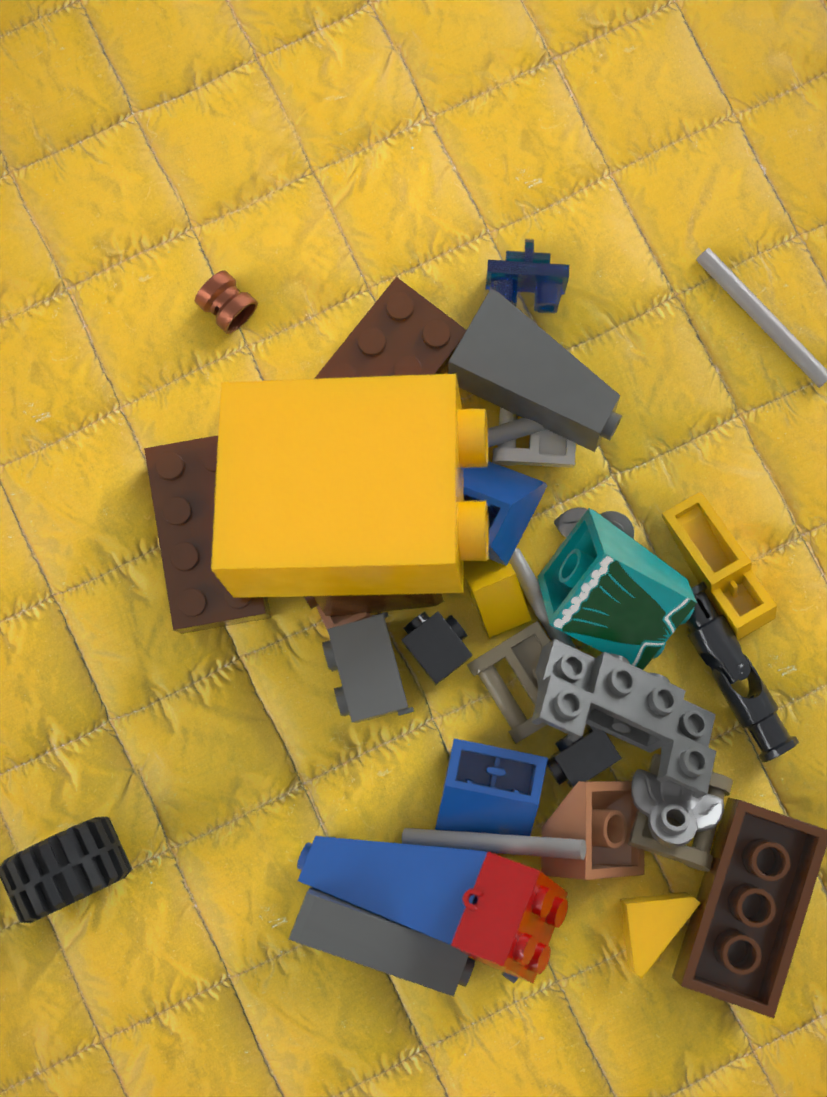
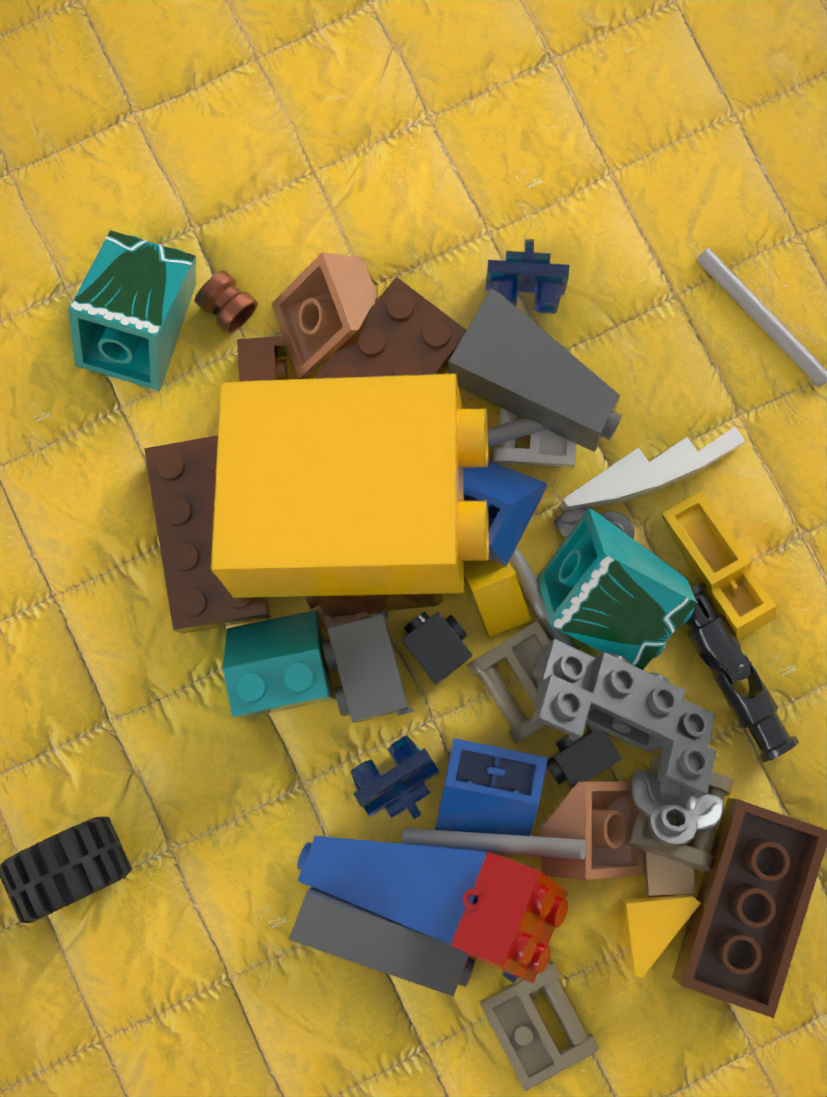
(132, 309): none -> teal slope
(260, 360): none -> reddish brown brick
(276, 665): none -> teal slope
(323, 309): none -> nougat slope
(398, 787): none -> clear blue hips
(525, 1034): none -> dark tan plate
(637, 476): none -> white slope
(667, 876): none -> tan tile

